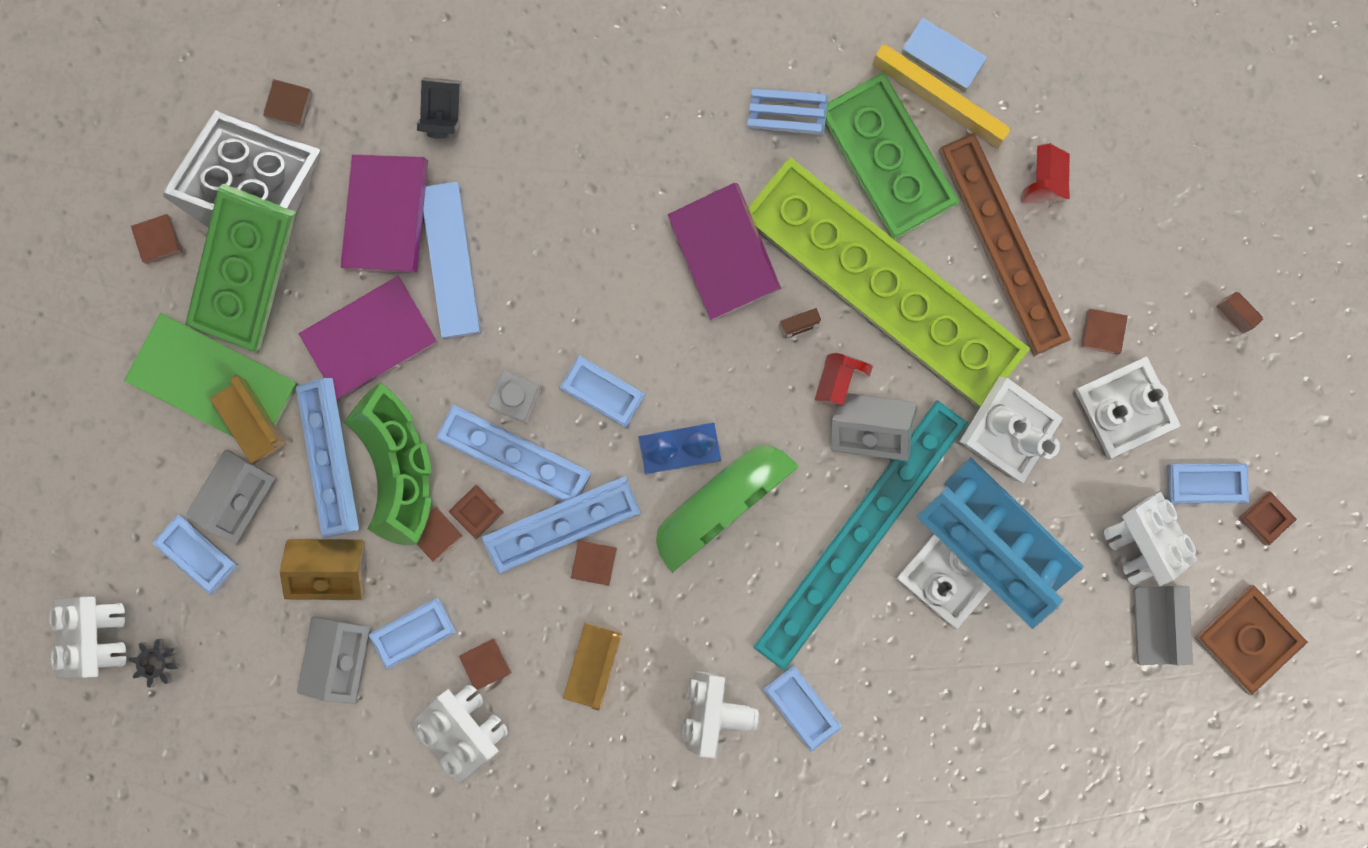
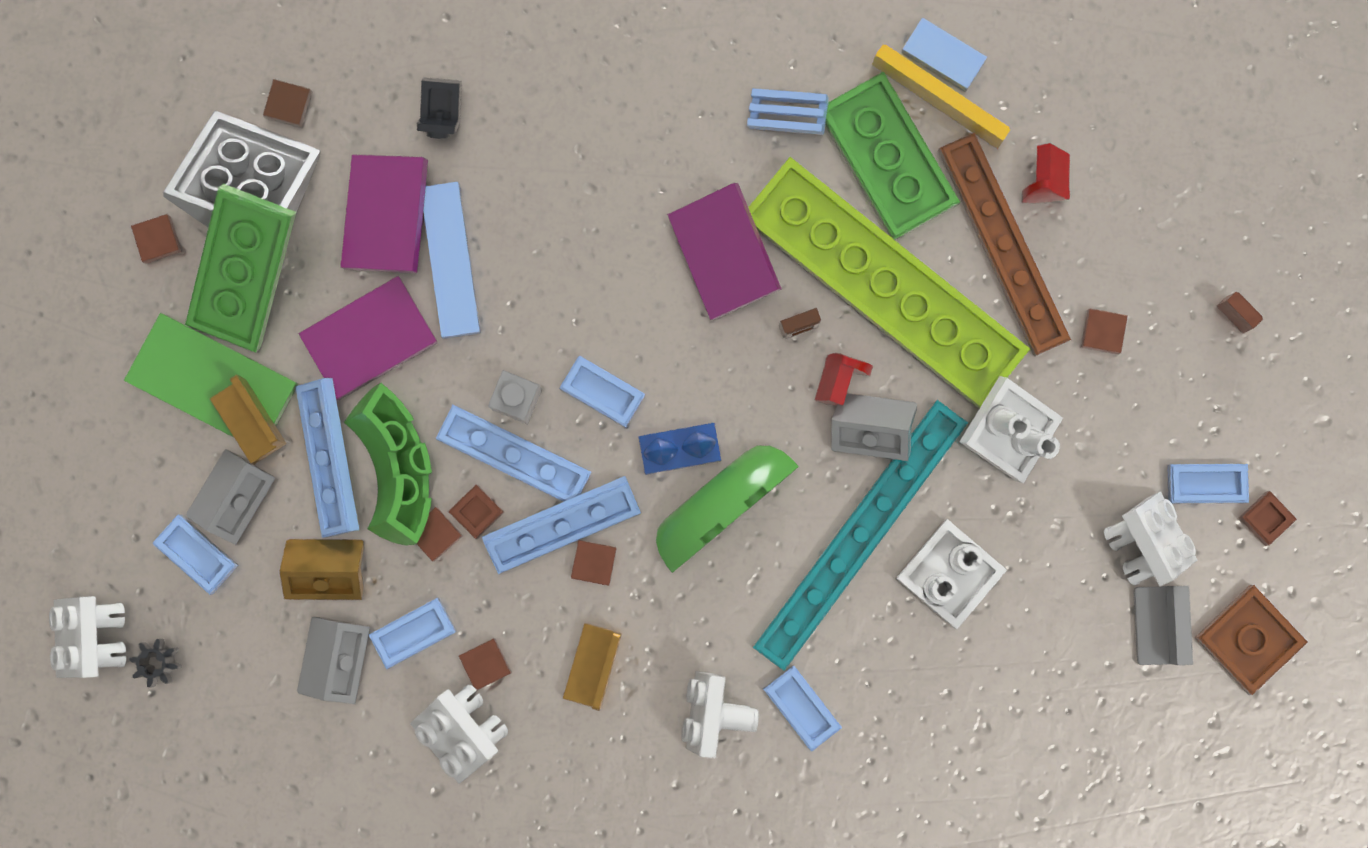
(998, 562): dark azure fence -> none
(1128, 407): white plate -> none

